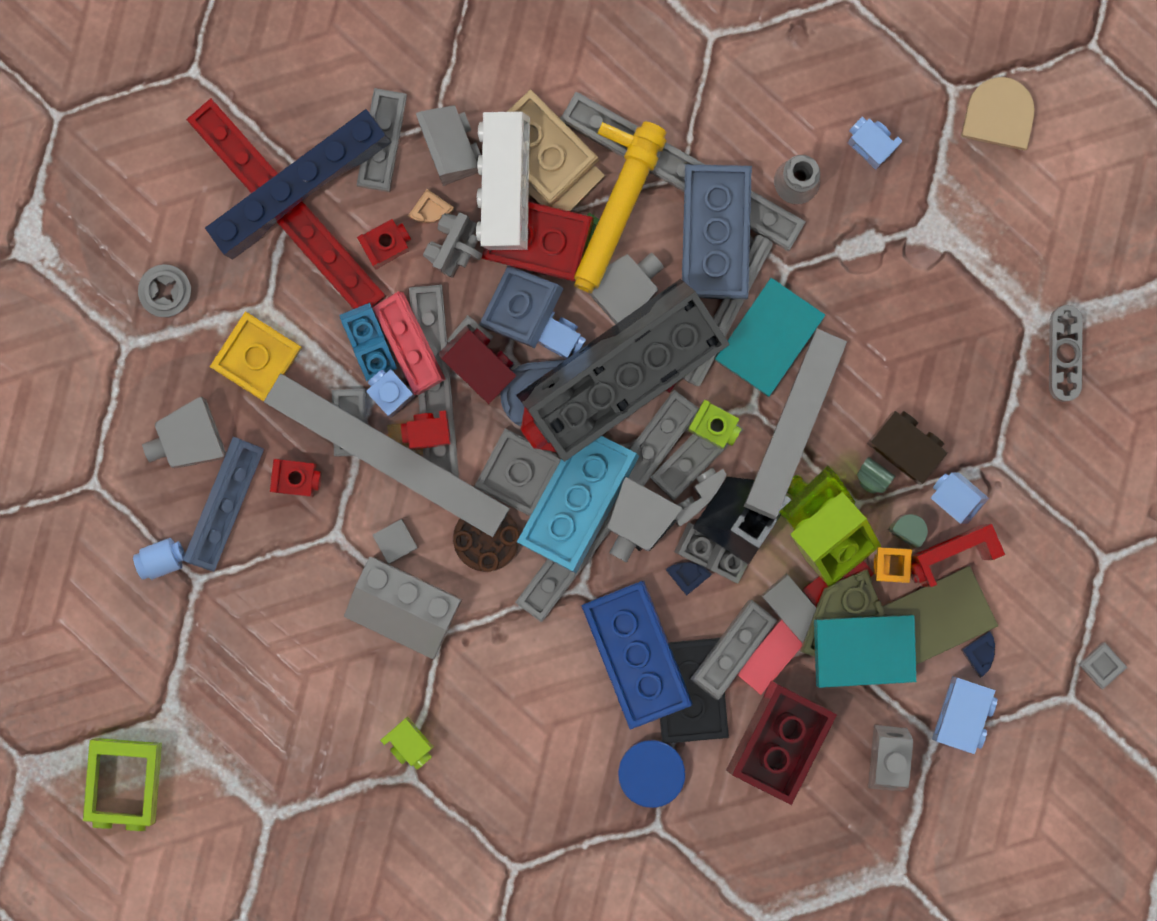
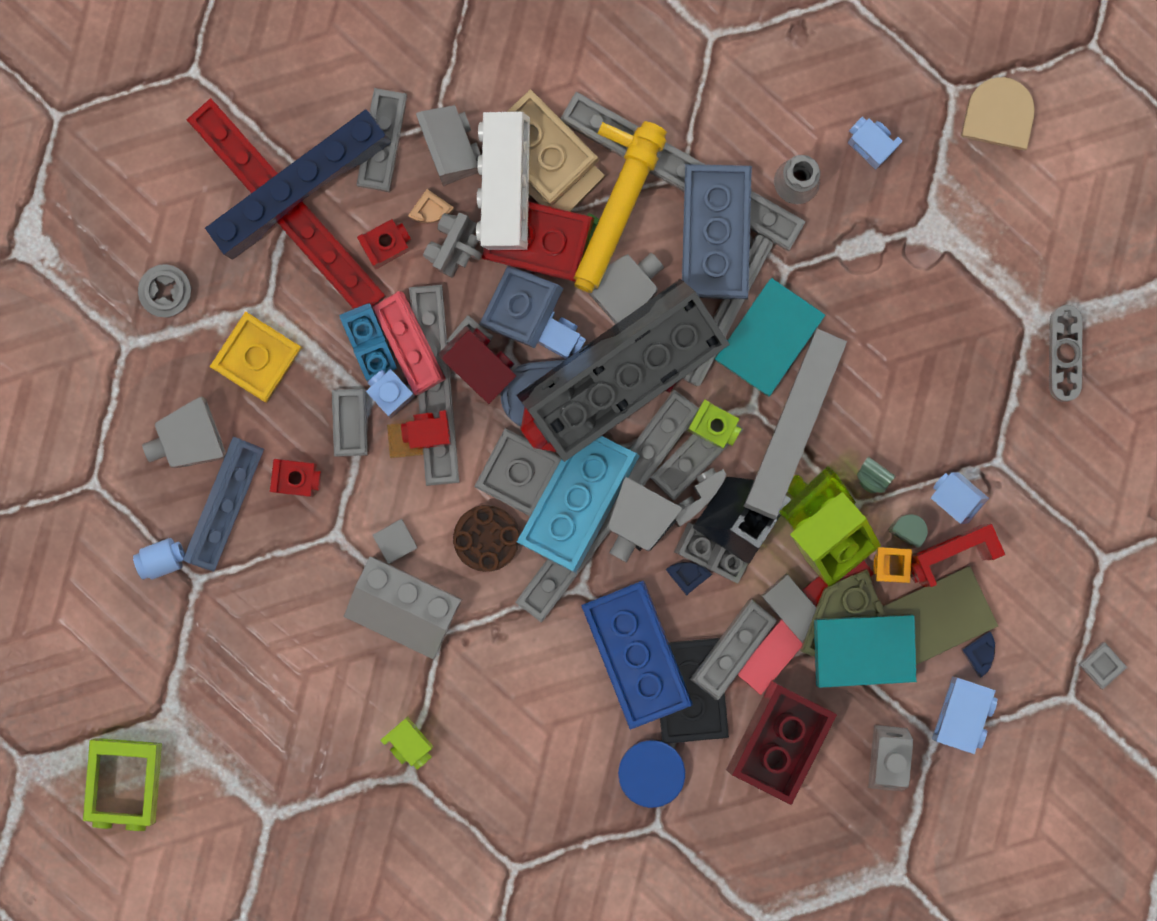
(387, 455): light grey tile -> none
(908, 447): dark brown brick -> none

